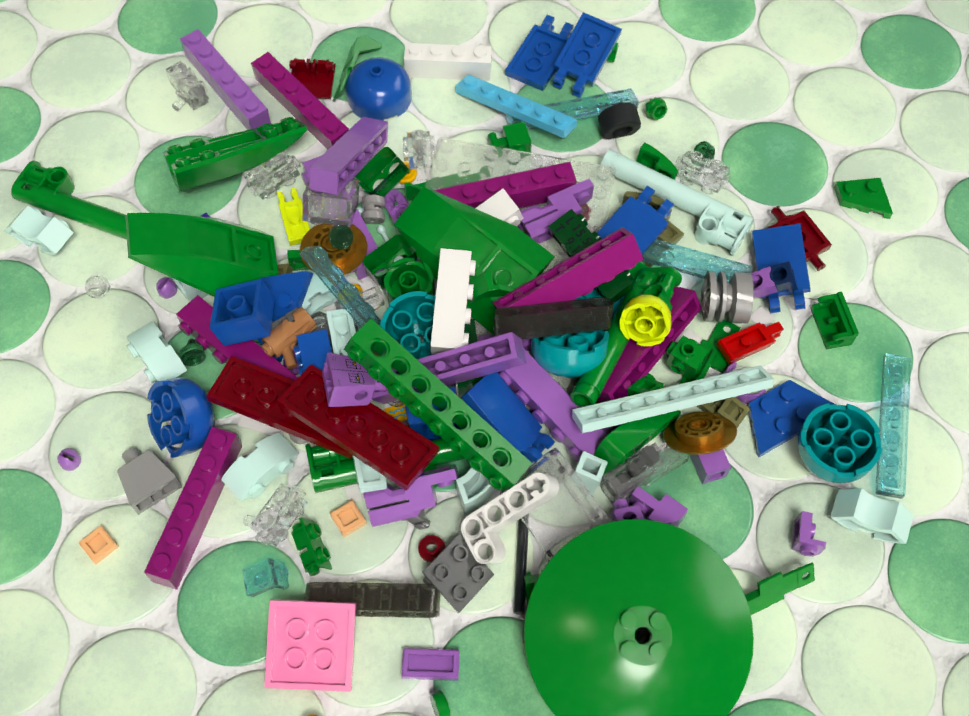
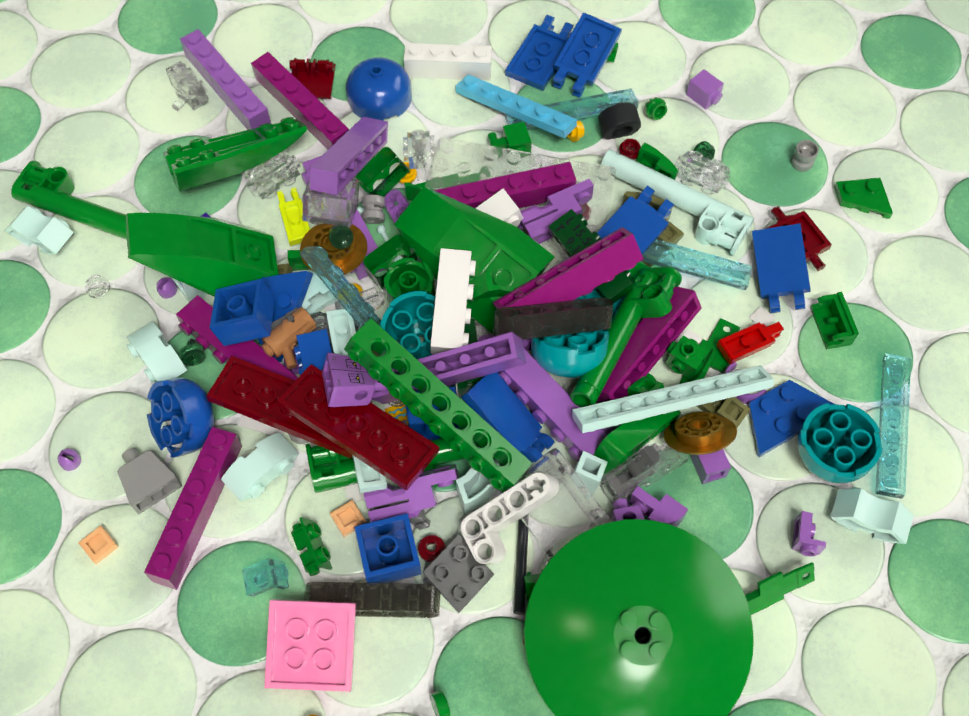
(277, 515): clear brick -> none
(361, 45): green piece -> none
(388, 550): none -> blue brick
(430, 664): medium lavender tile -> none
(577, 132): none -> yellow plate
(632, 145): none -> dark red plate
(646, 320): neon yellow cylinder -> none
(705, 89): none -> medium lavender brick
(730, 297): light grey wheel -> none
(773, 280): leg -> none
(804, 155): none -> light grey wheel

